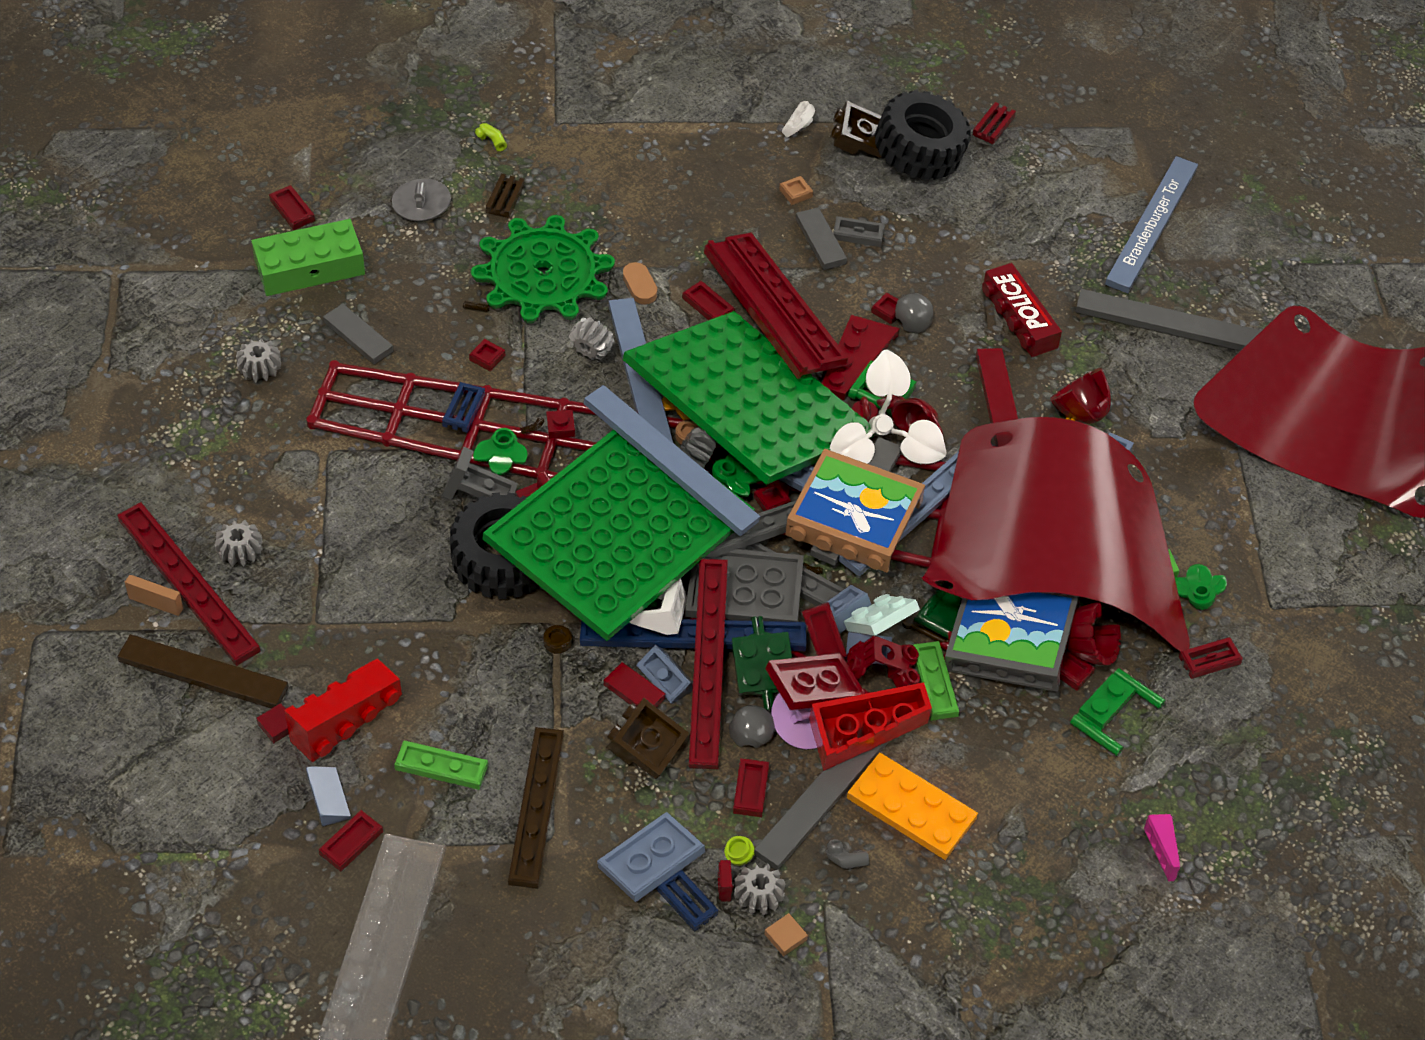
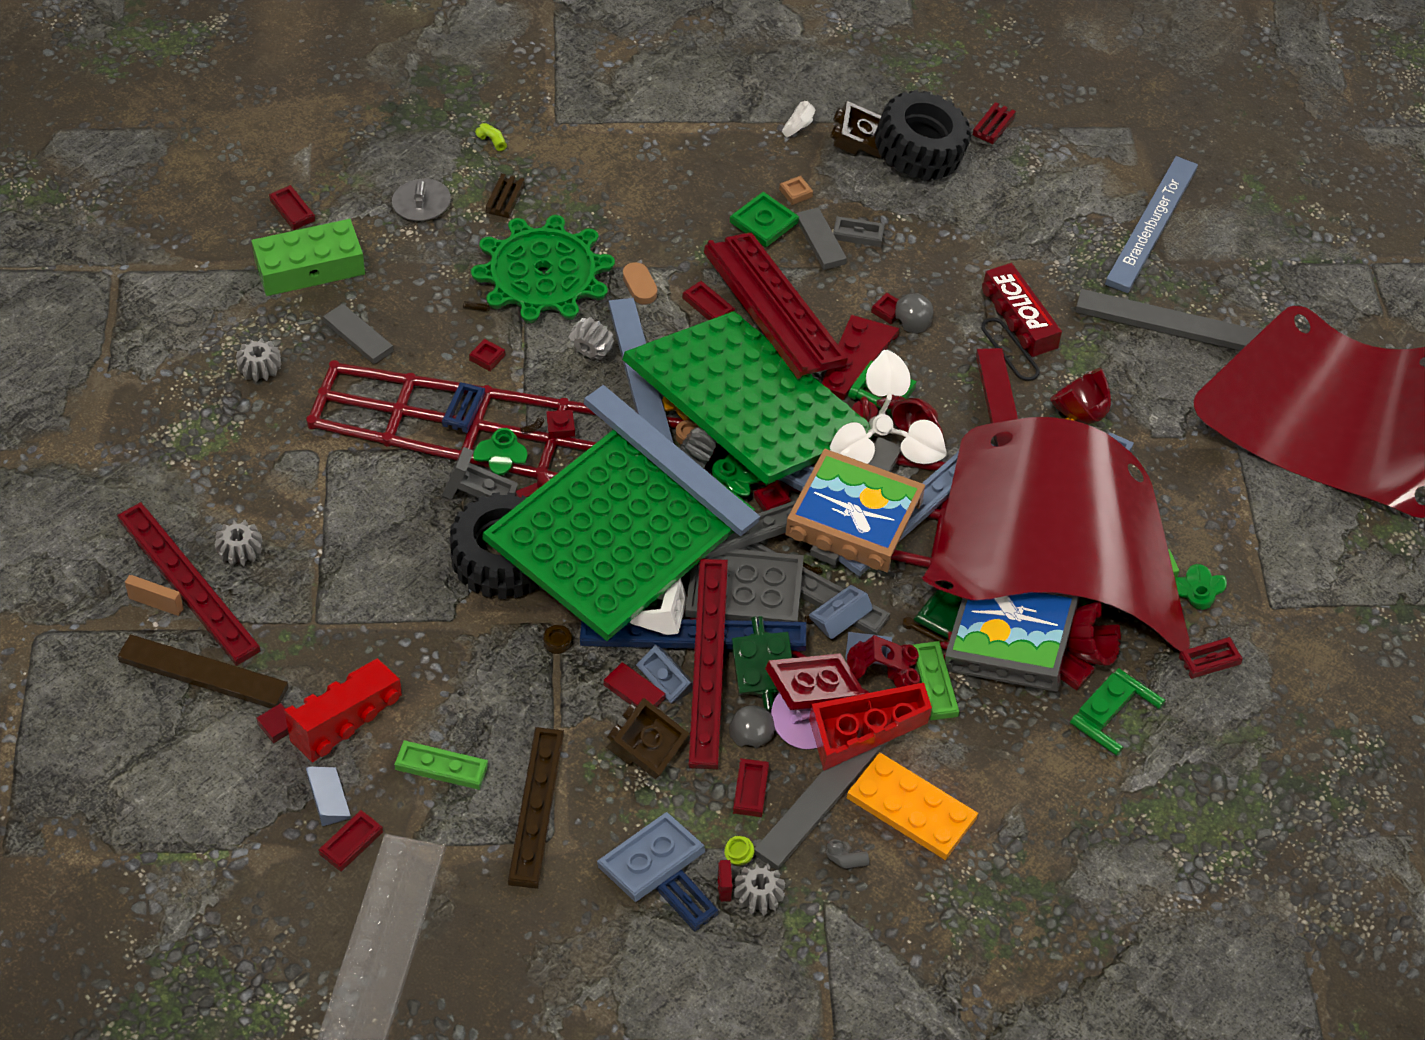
(764, 218): none -> green plate
(786, 934): medium nougat tile -> none
(823, 630): dark red tile -> none
(881, 615): light aqua plate -> none
(1018, 344): none -> black piece
(1163, 841): dark pink slope -> none

